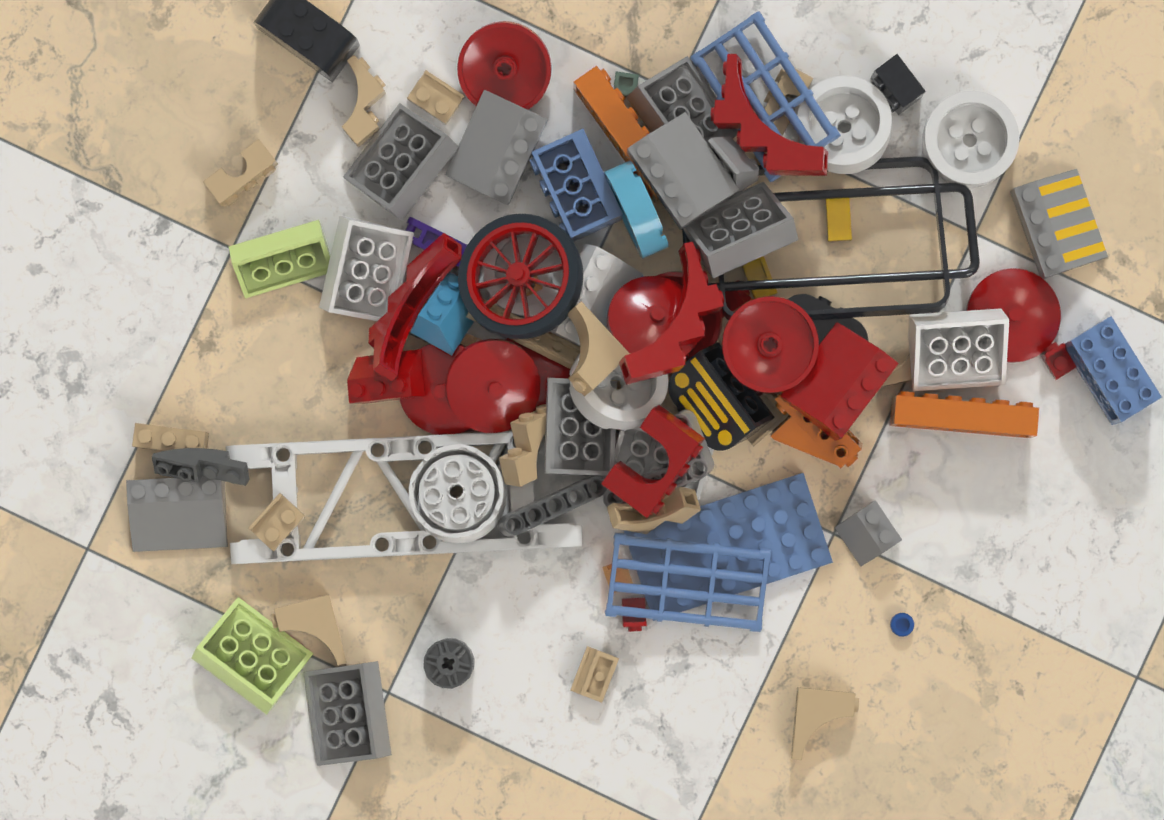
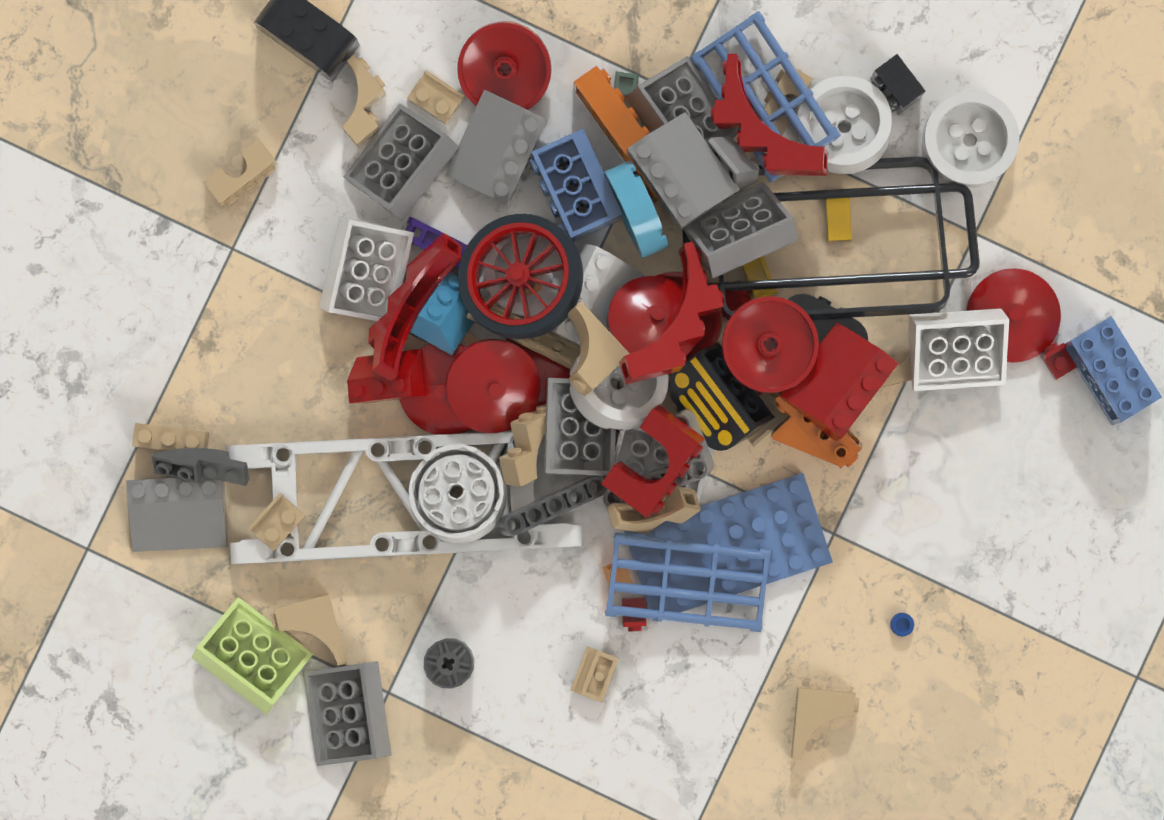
(280, 259): yellowish green slope -> none
(868, 533): light grey slope -> none
(964, 416): orange brick -> none
(1058, 223): light grey slope -> none

